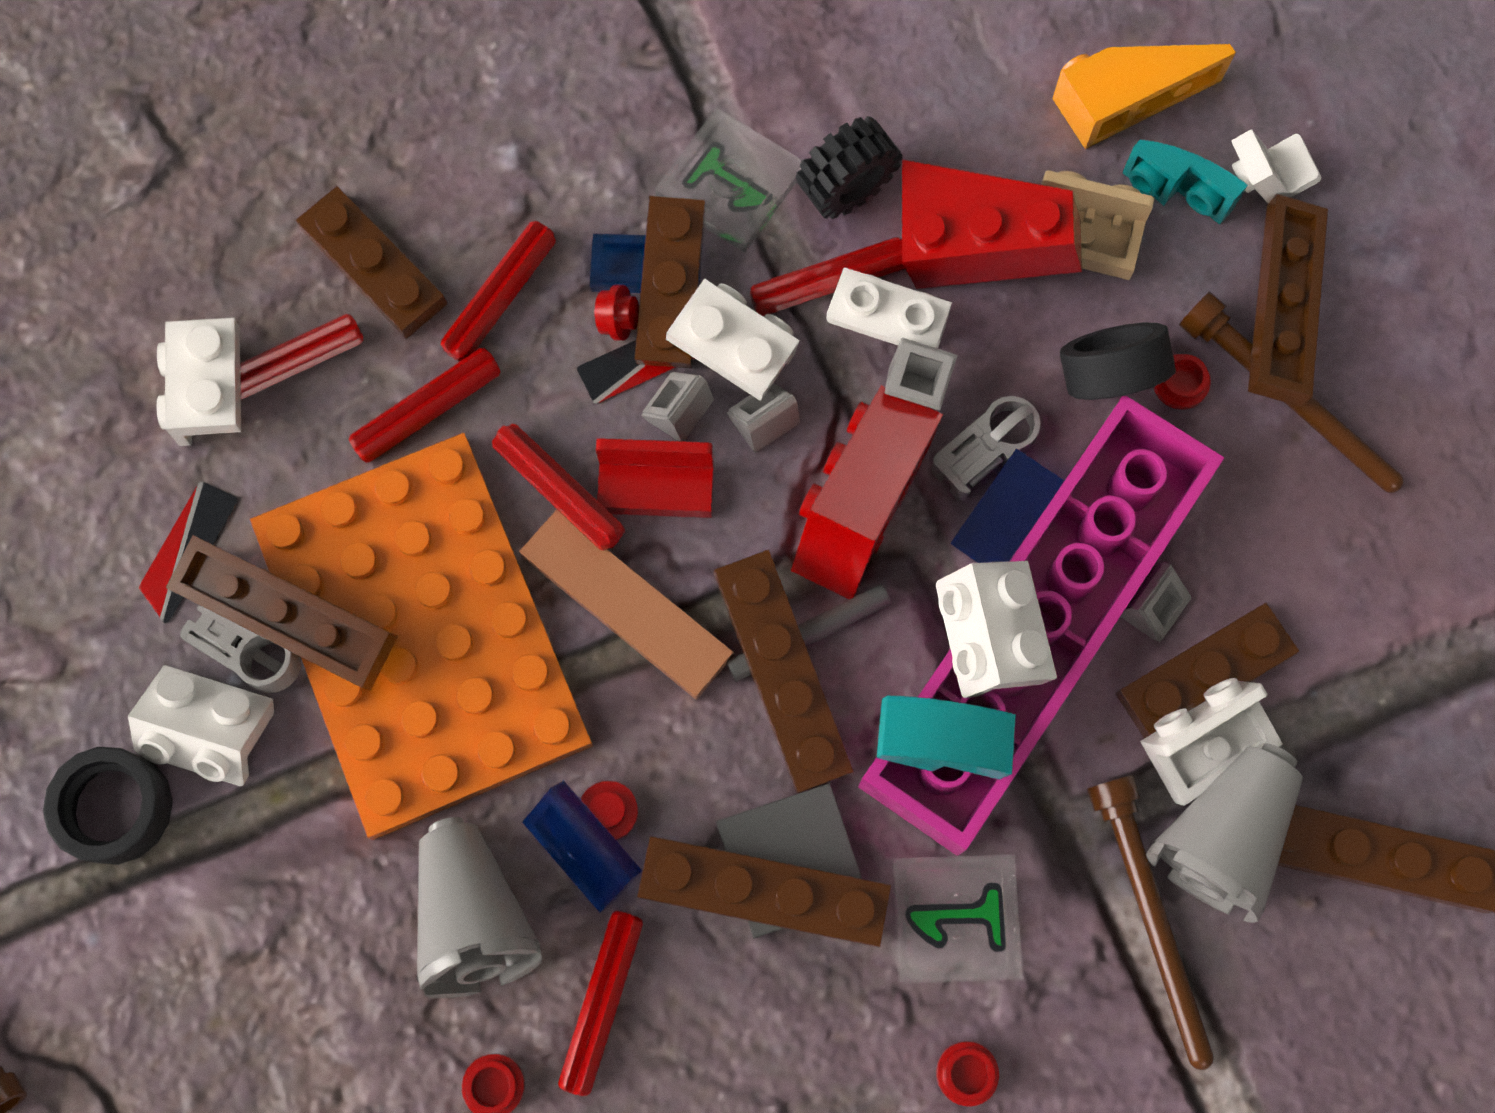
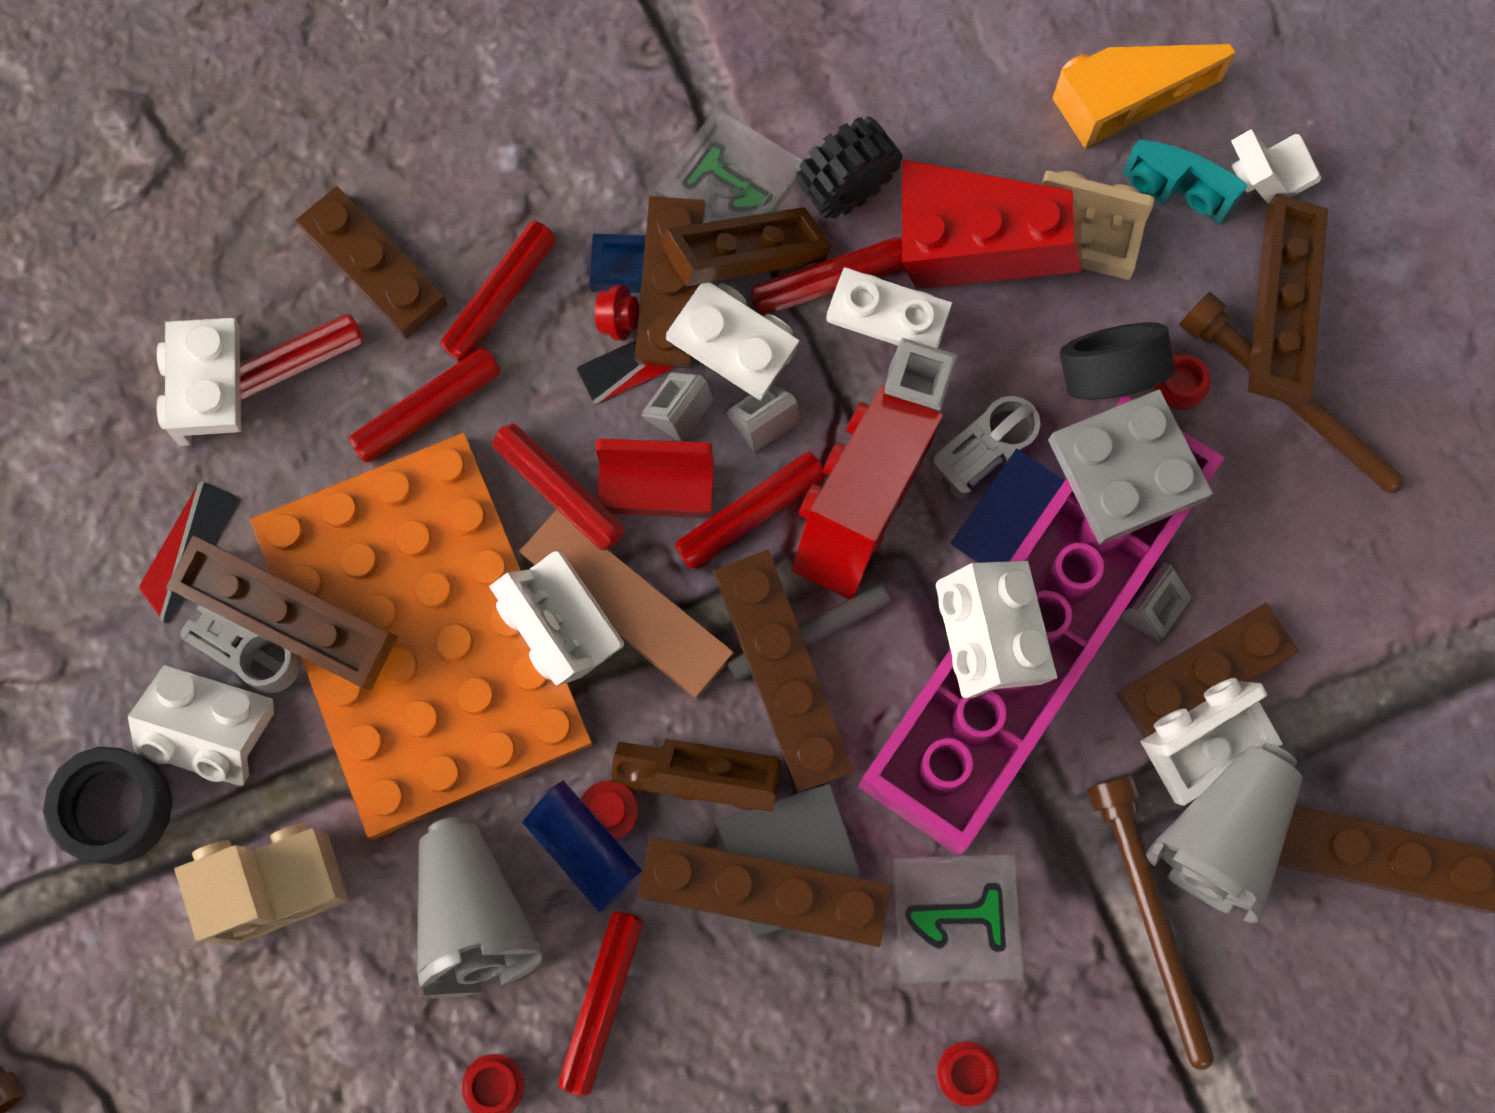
(248, 892): none -> tan brick
(556, 619): none -> white bracket
(699, 773): none -> reddish brown hinge
(745, 245): none -> reddish brown plate
(749, 510): none -> red axle
(947, 734): teal slope -> none
(1129, 467): none -> light grey plate

